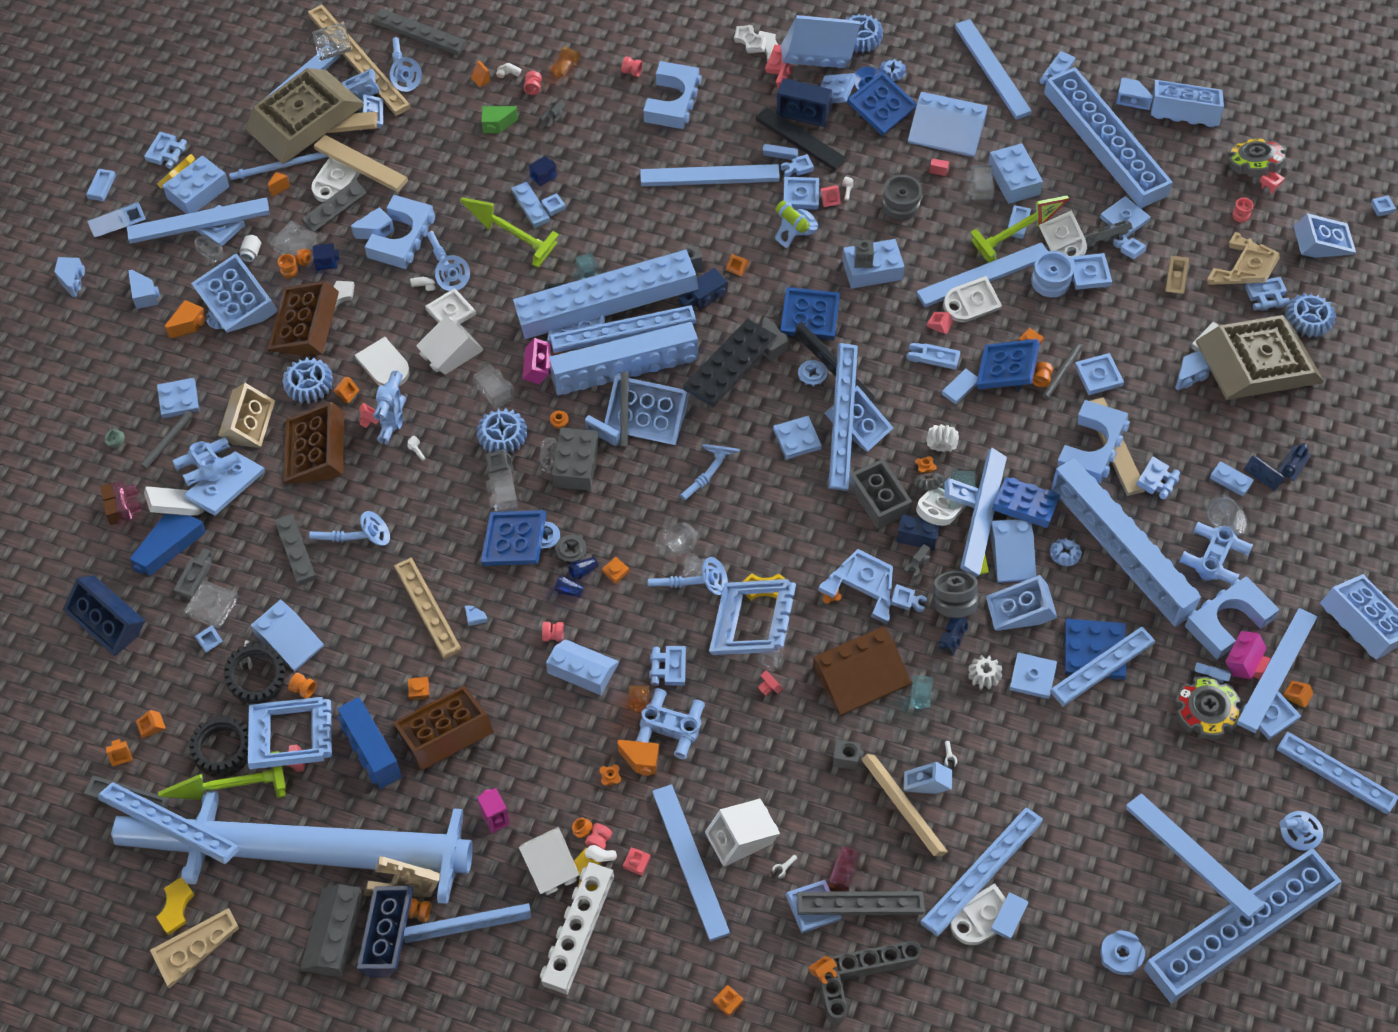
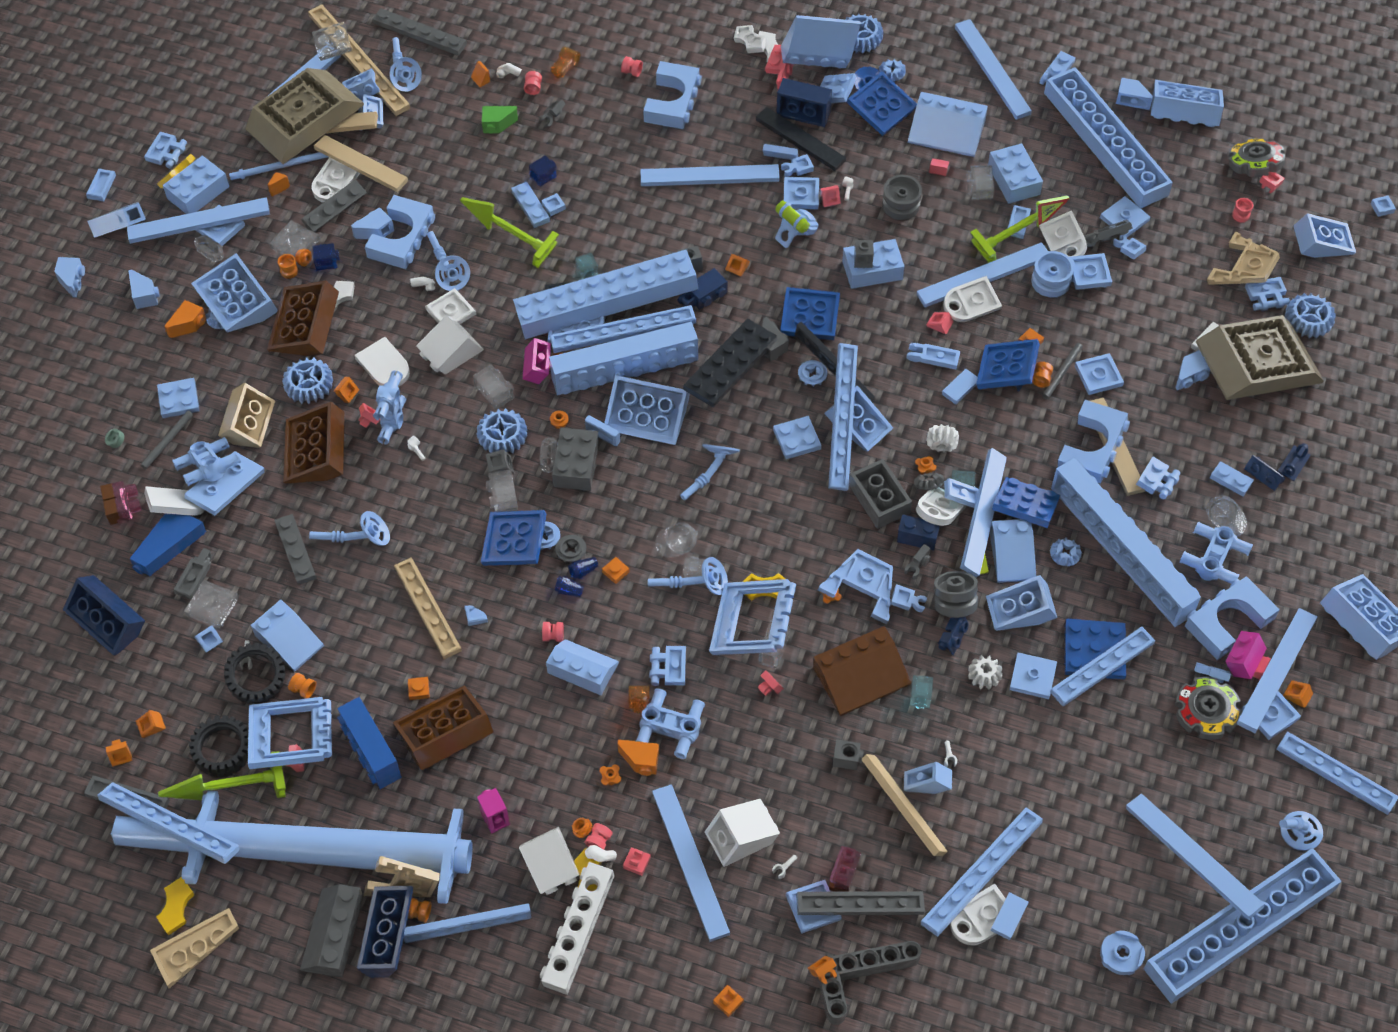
(249, 248): white brick -> none
(624, 410): dark grey bar -> none
(1176, 274): tan slope -> none

